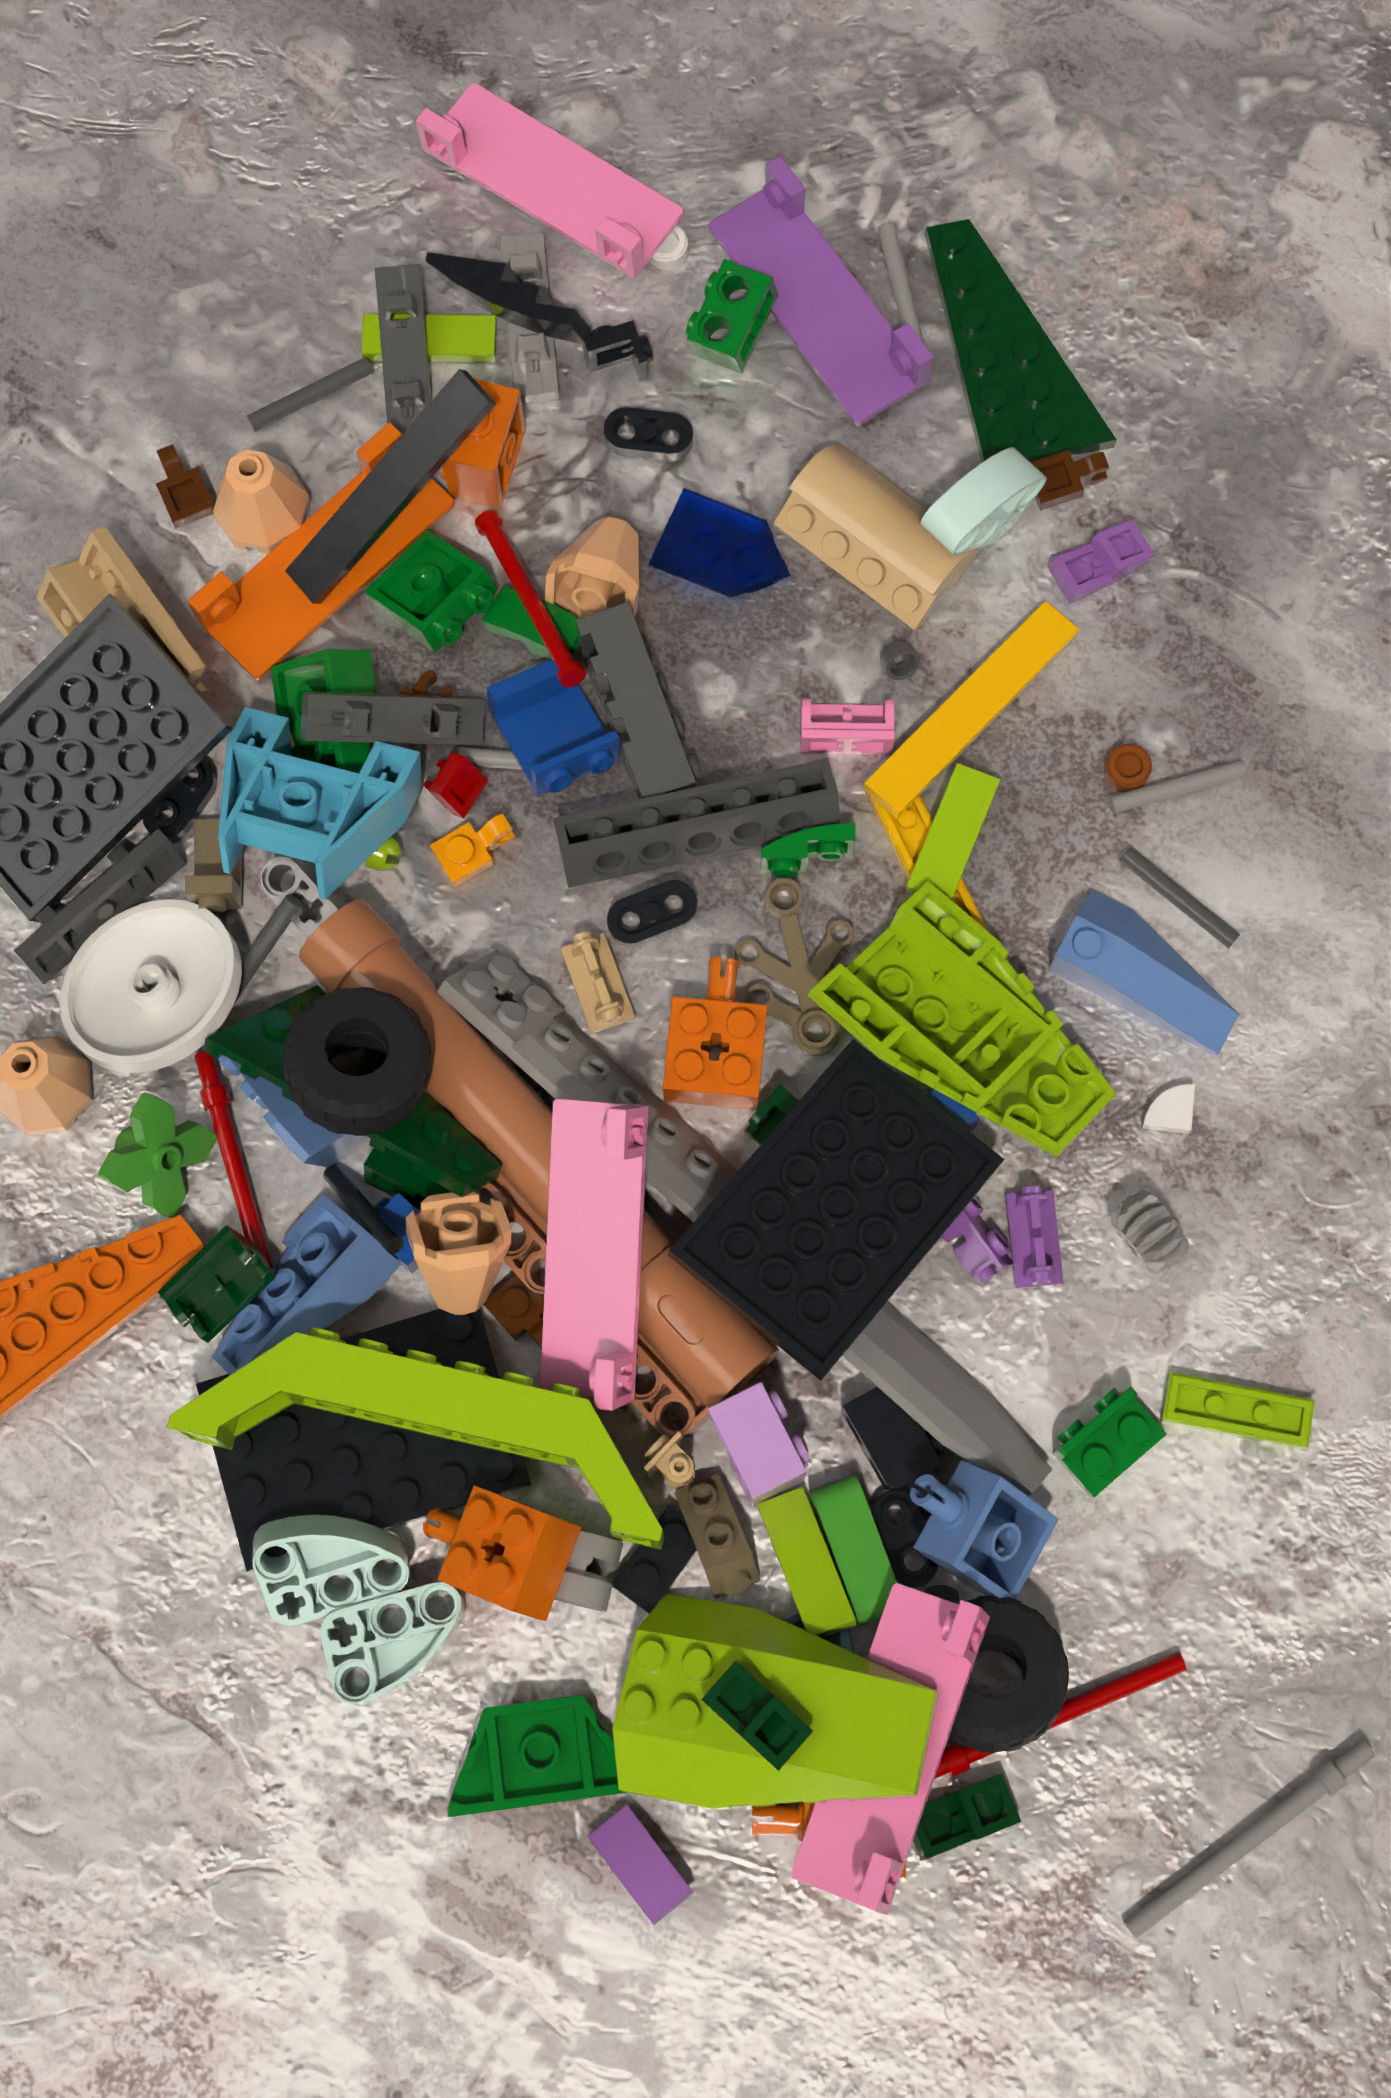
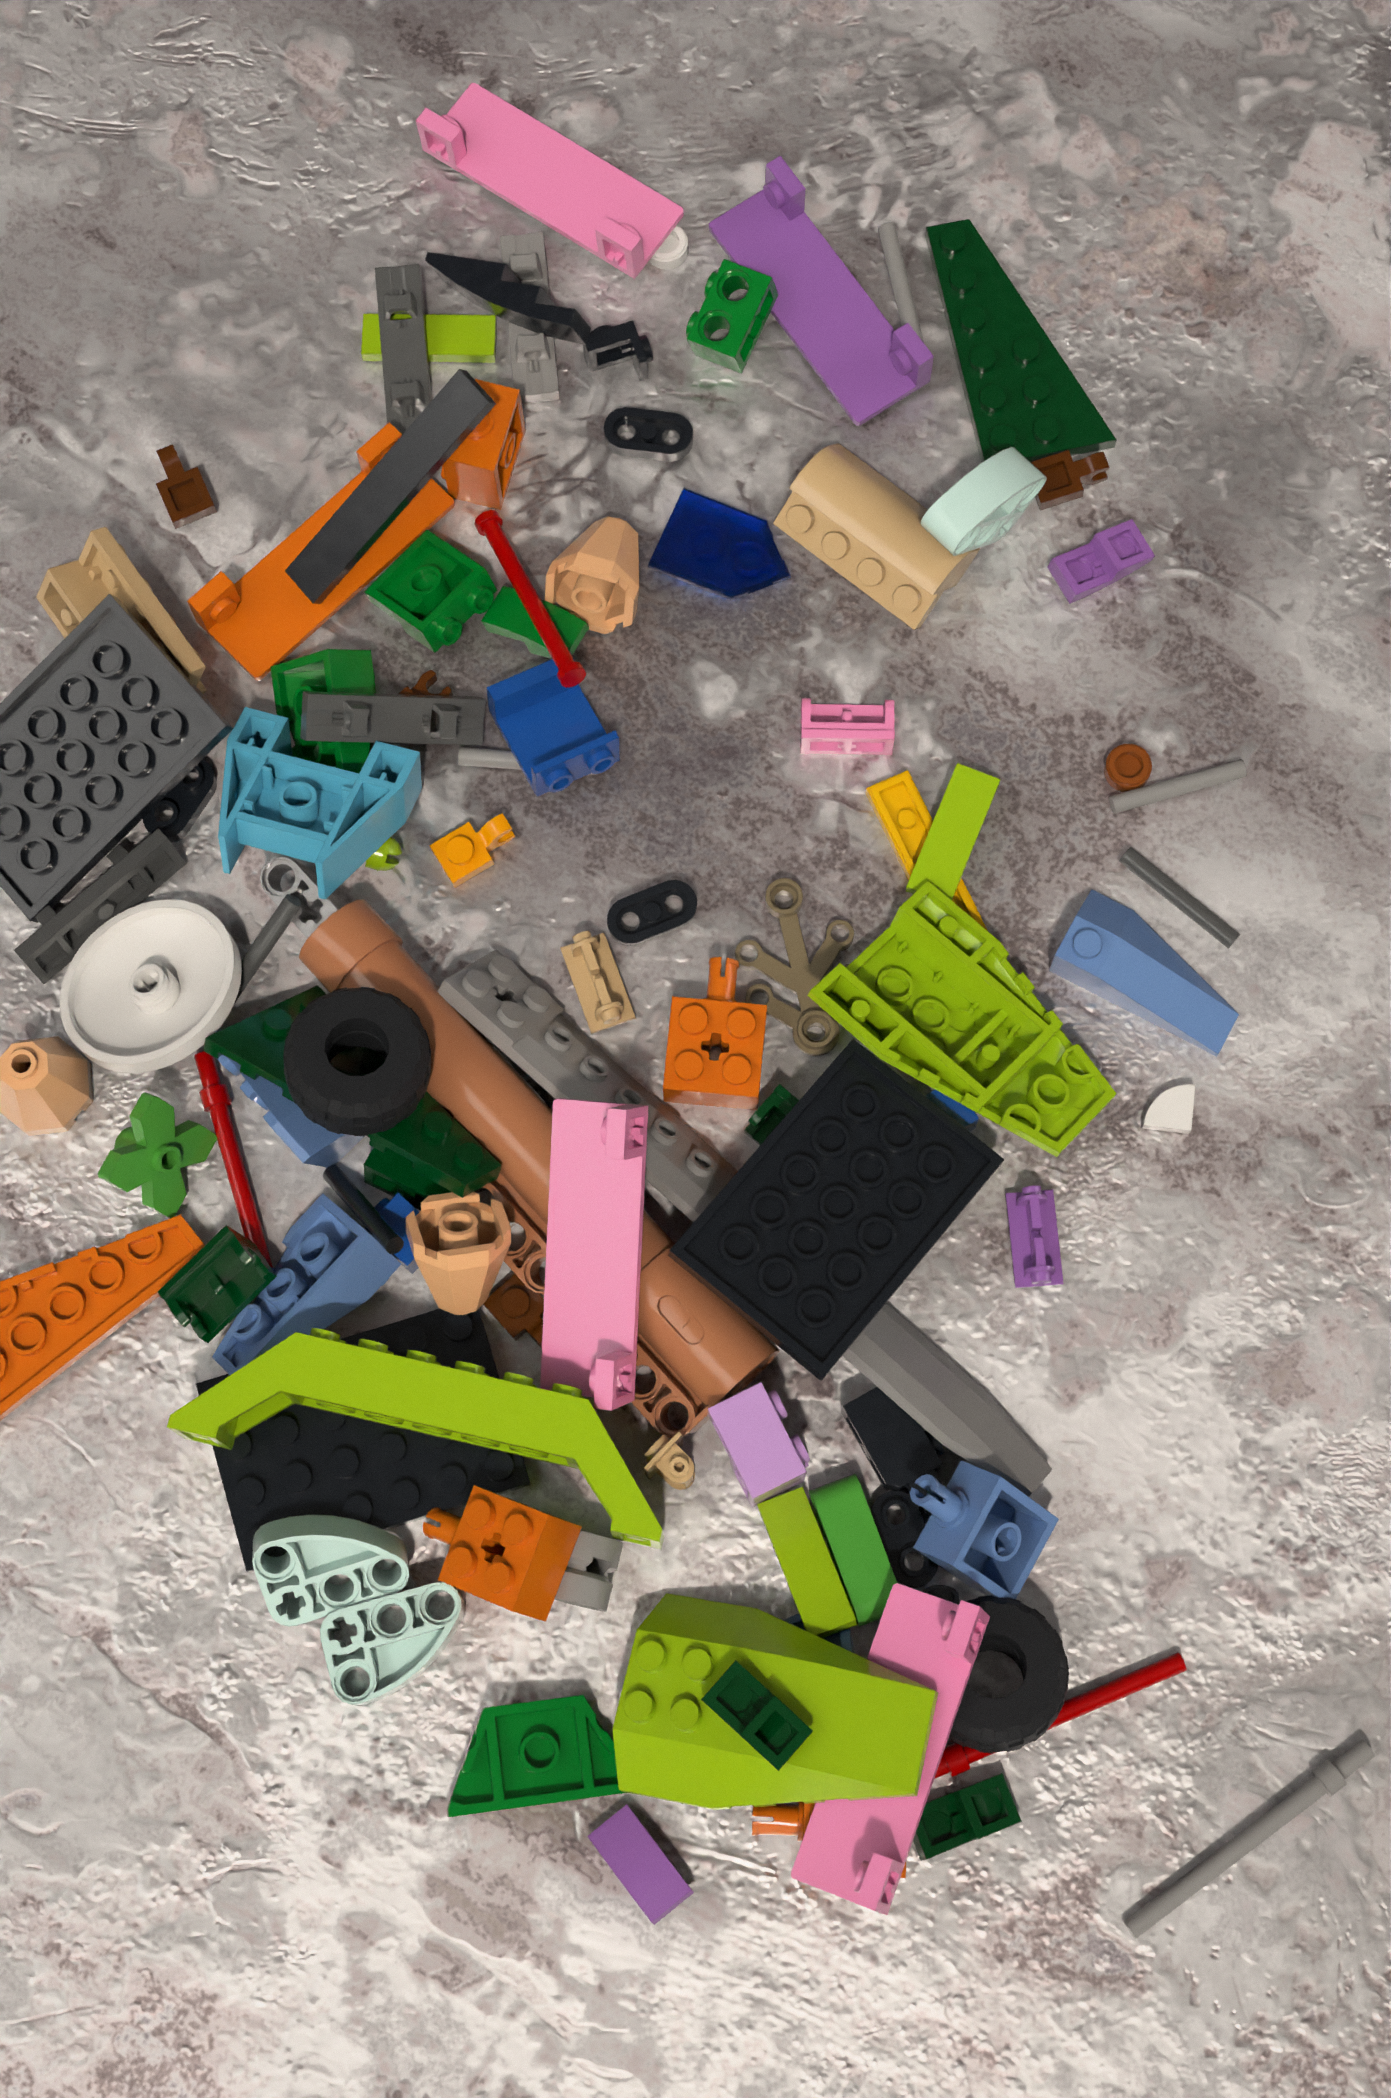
(210, 885): dark tan bracket -> none
(259, 501): light nougat cone -> none
(310, 394): dark grey bar -> none
(457, 784): red tile -> none
(635, 702): dark grey wedge -> none
(654, 1571): black plate -> none
(695, 822): dark grey brick -> none
(717, 1536): dark tan bracket -> none
(790, 853): green slope -> none
(904, 668): dark grey hinge -> none
(970, 709): yellow tile -> none
(983, 1245): medium lavender hinge -> none
(1108, 1442): green bracket -> none
(1149, 1232): light grey gear -> none
(1237, 1411): lime tile -> none

